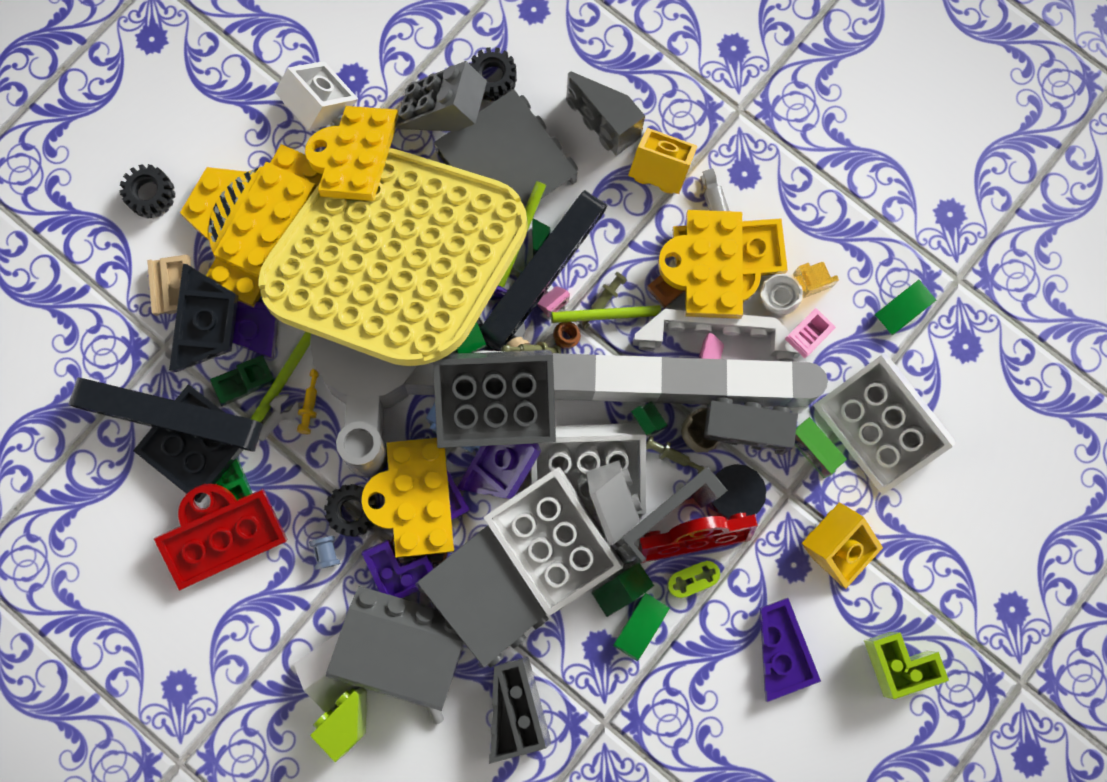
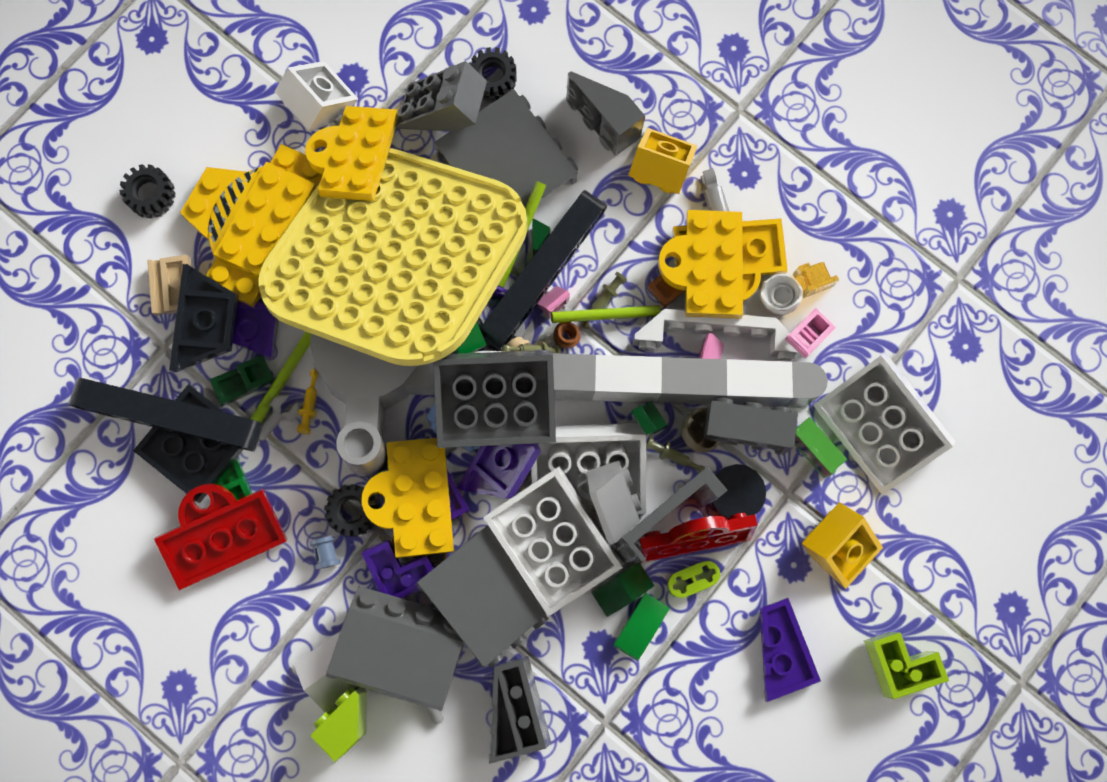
(905, 307): green slope -> none

